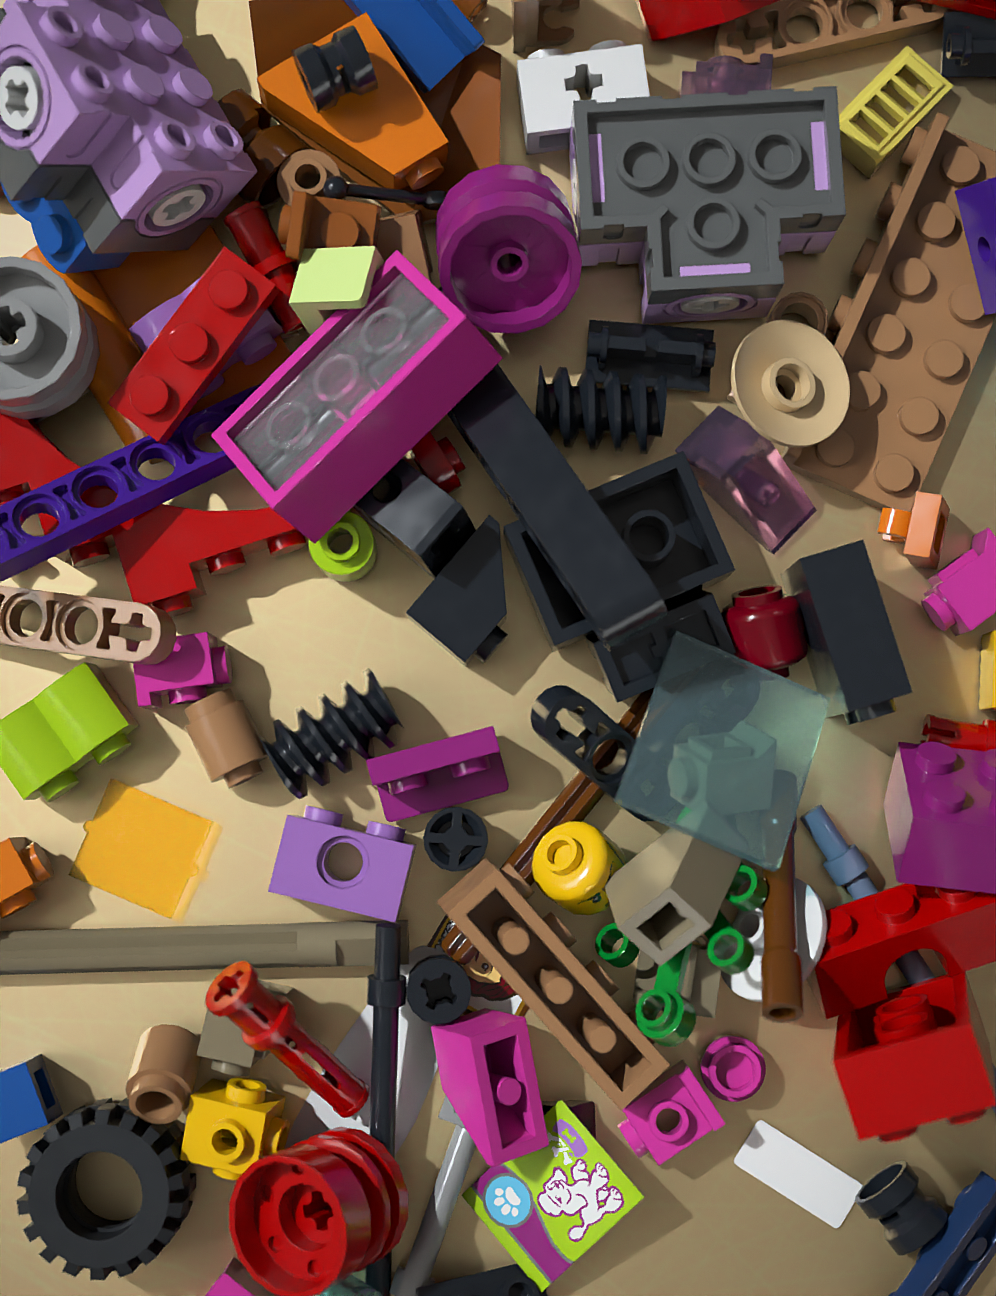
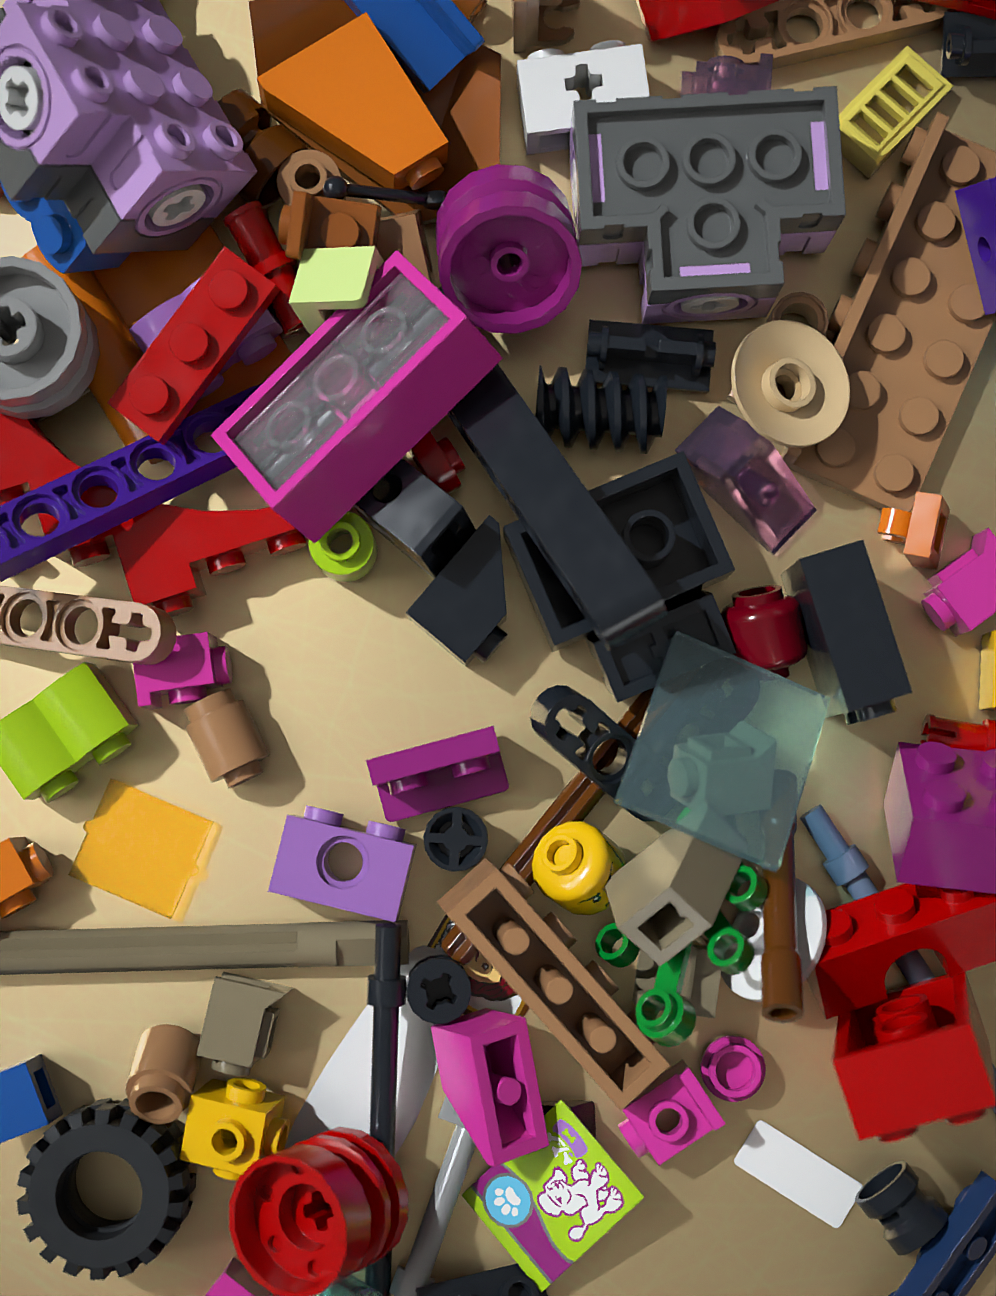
(320, 74): black wheel -> none
(332, 735): black piece -> none
(336, 1086): red pin -> none

